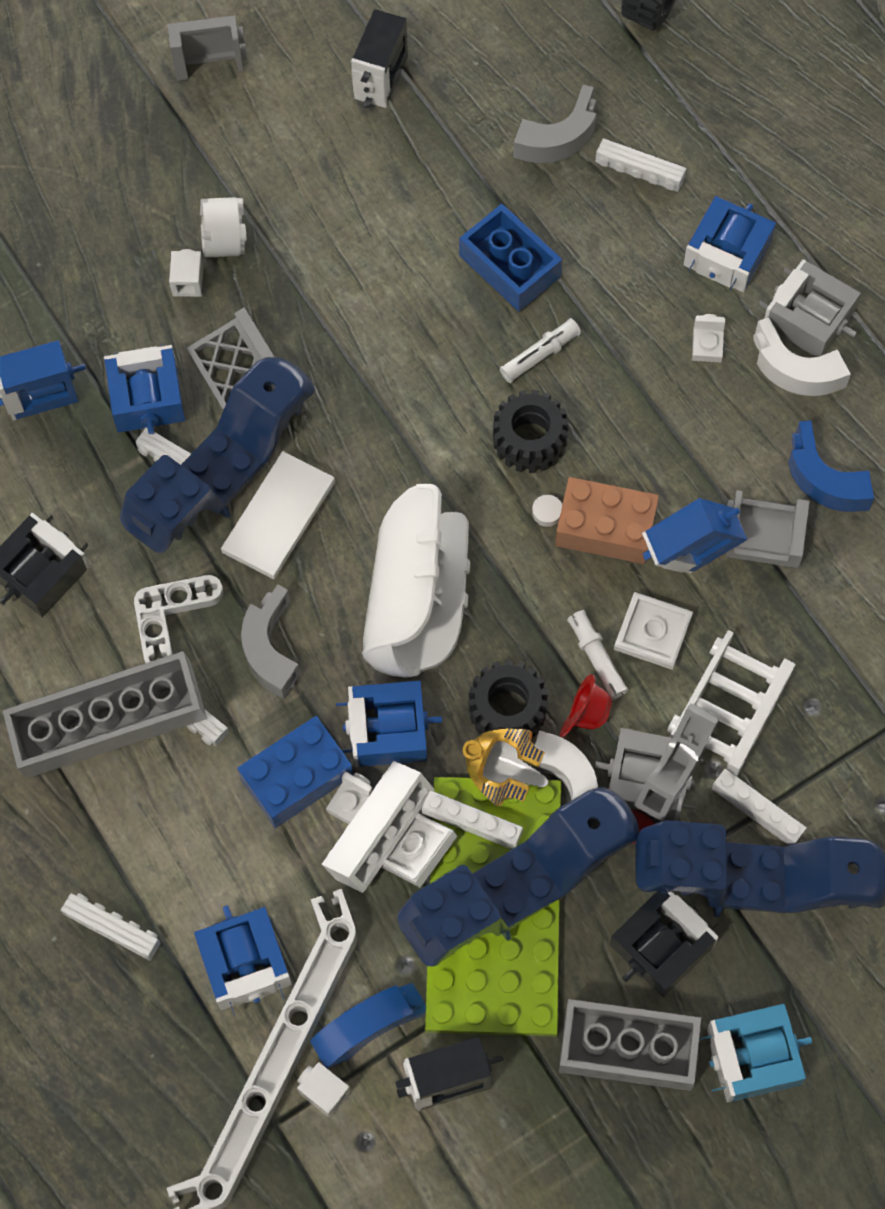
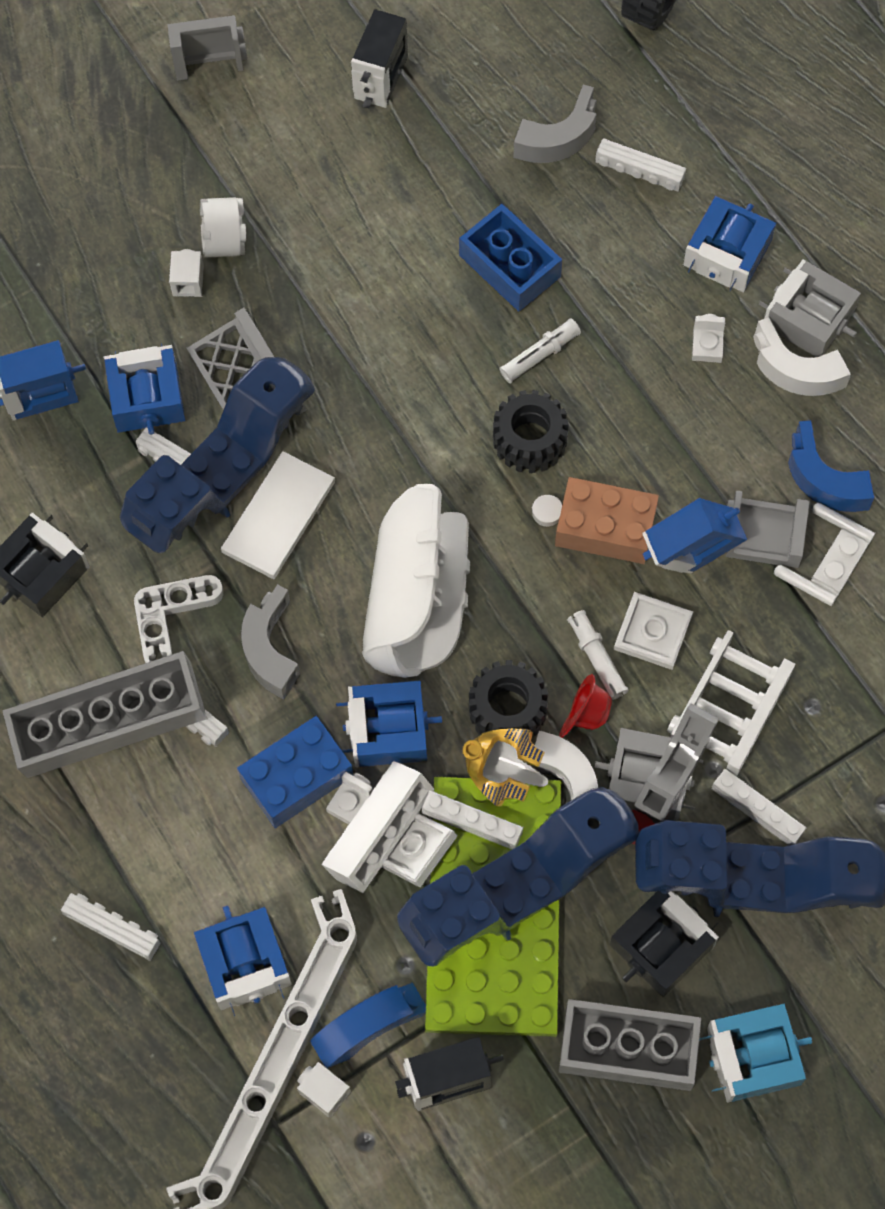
(837, 563): none -> white plate

